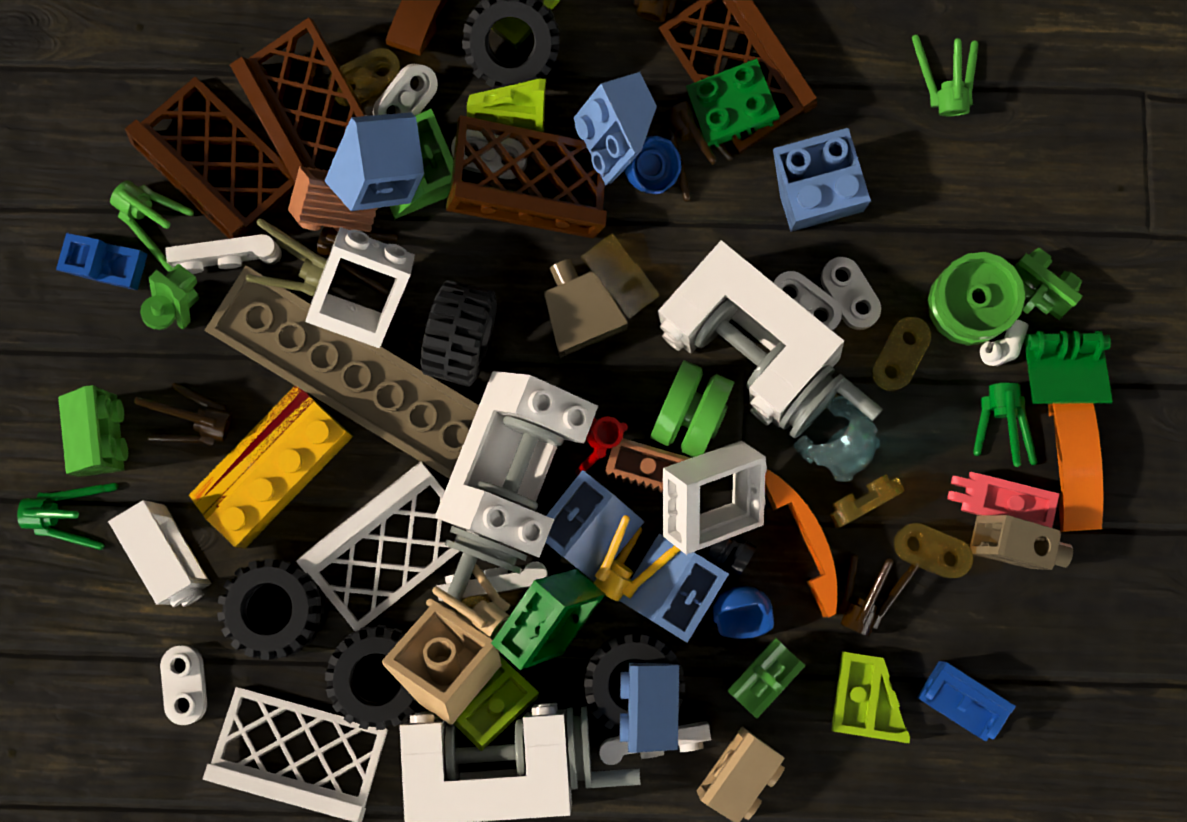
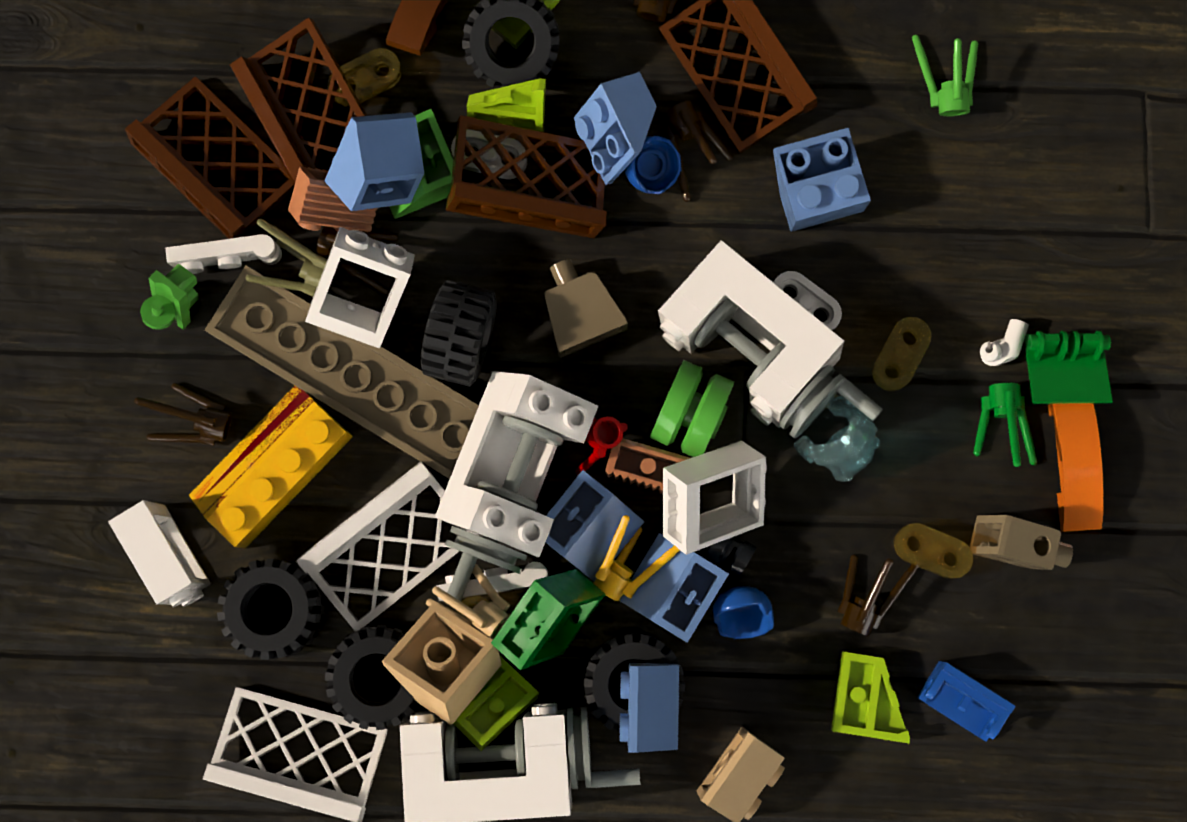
(42, 513): green plant -> none
(92, 432): bright green slope -> none
(101, 261): blue slope -> none
(136, 203): bright green plant -> none
(188, 684): white plate -> none
(403, 96): white plate -> none
(620, 275): clear yellow slope -> none
(689, 739): white plate -> none
(732, 103): green hinge -> none
(766, 678): bright green hips -> none
(825, 585): orange slope -> none
(850, 292): white plate -> none
(850, 508): clear yellow plate -> none
(995, 286): bright green wheel -> none
(1001, 497): coral hinge -> none
(1044, 288): bright green hips -> none

